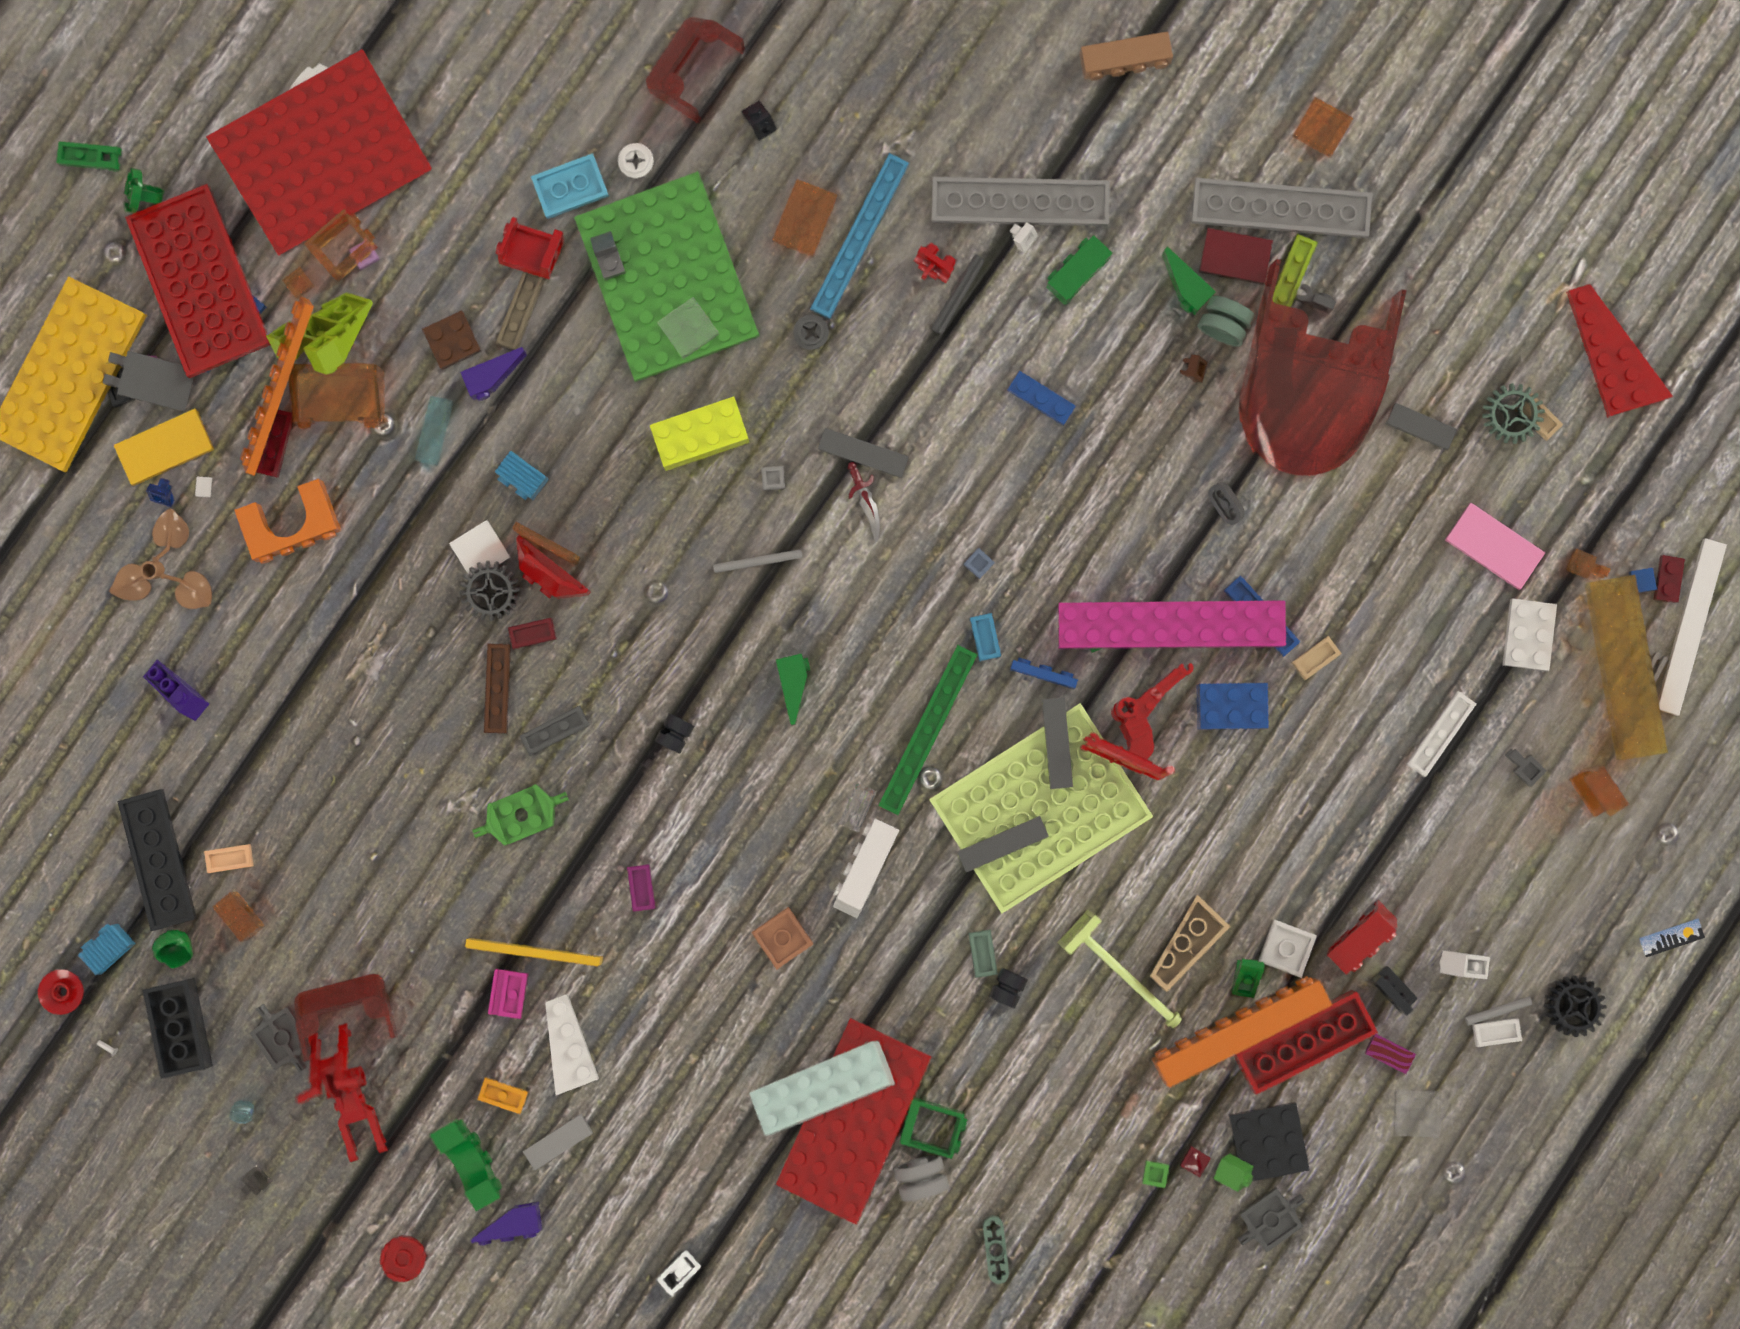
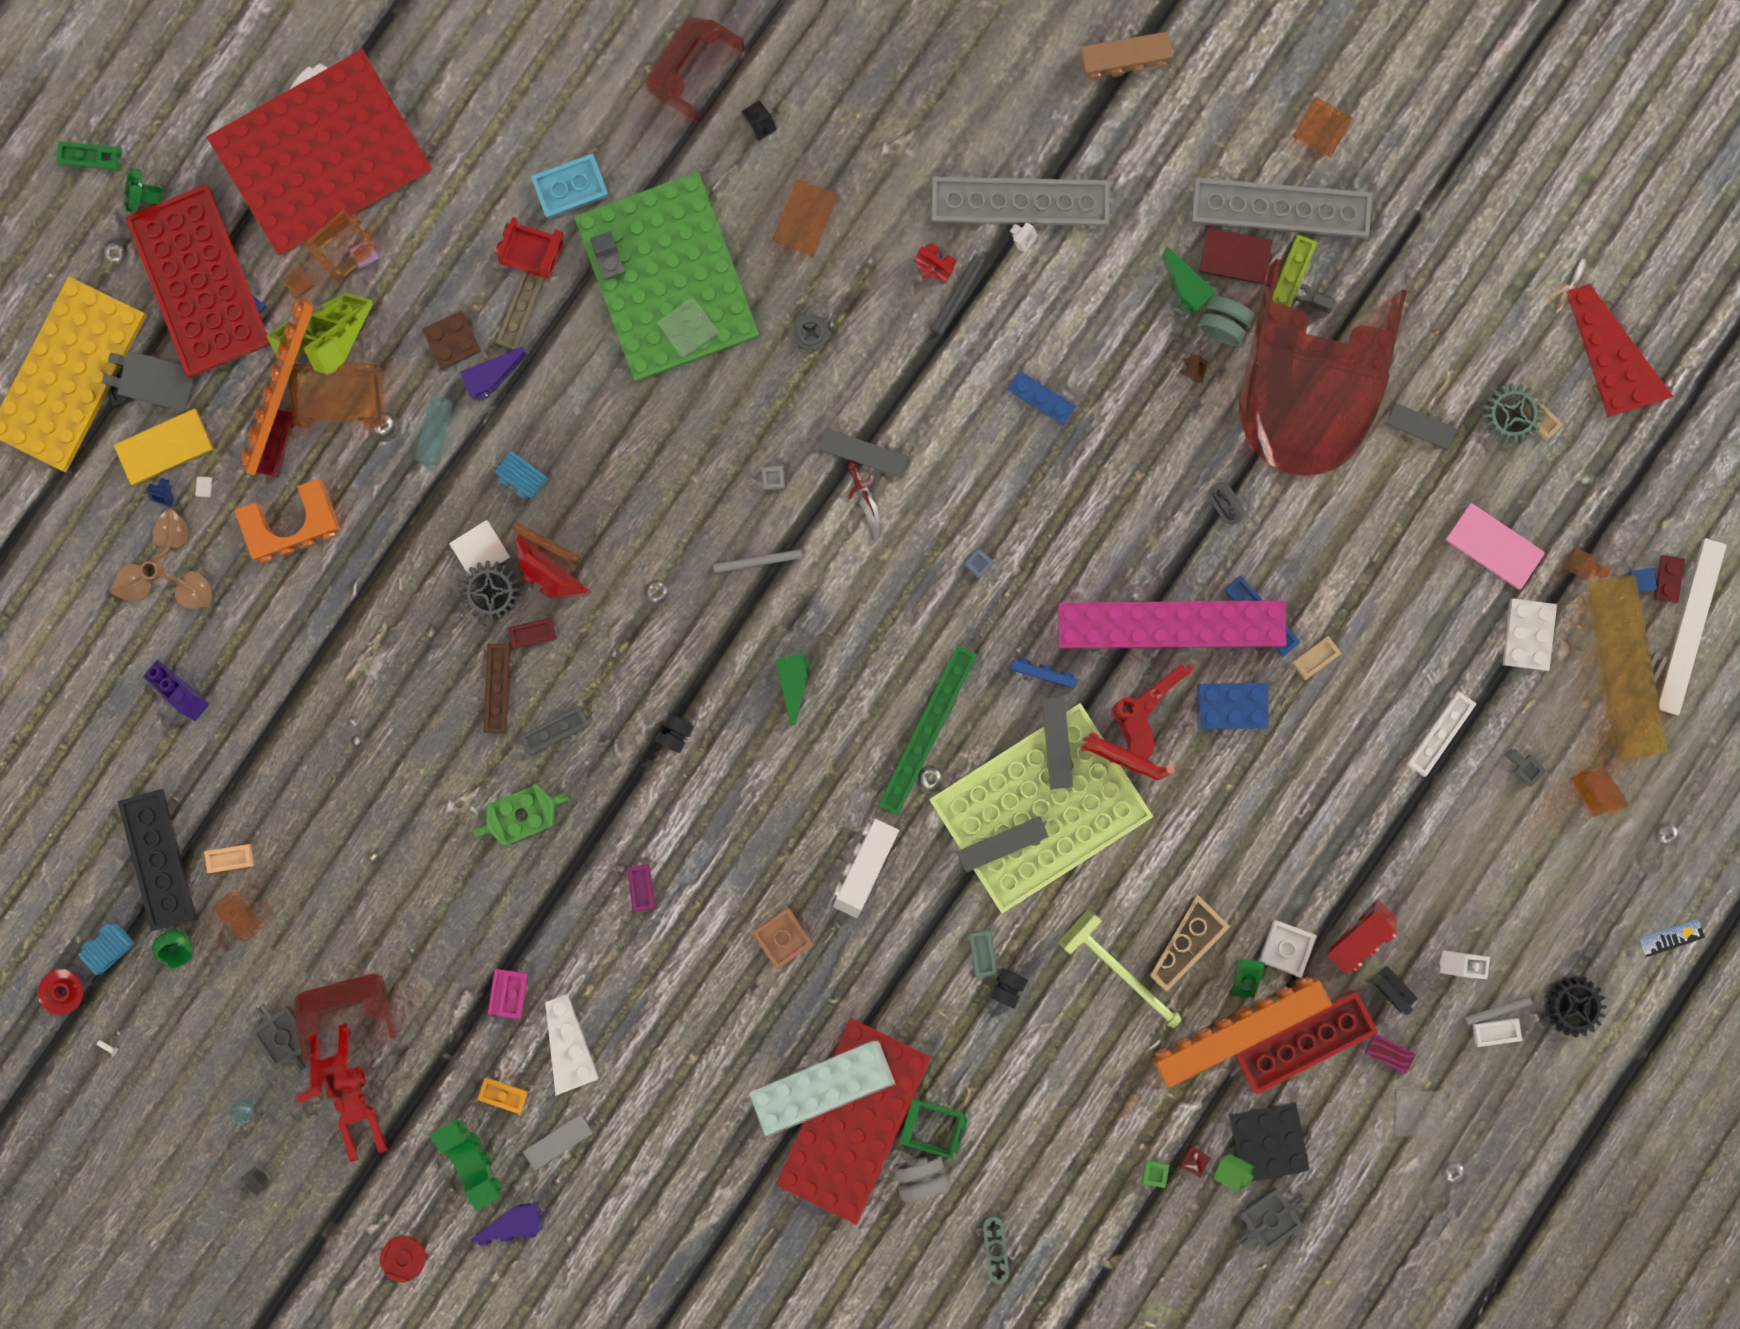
(177, 1028): black brick -> none
(535, 952): yellow tile -> none
(627, 154): white gear -> none
(677, 1273): slope -> none
(699, 433): neon yellow brick -> none
(859, 236): dark azure tile -> none
(985, 637): dark azure tile -> none
(1078, 269): green brick -> none

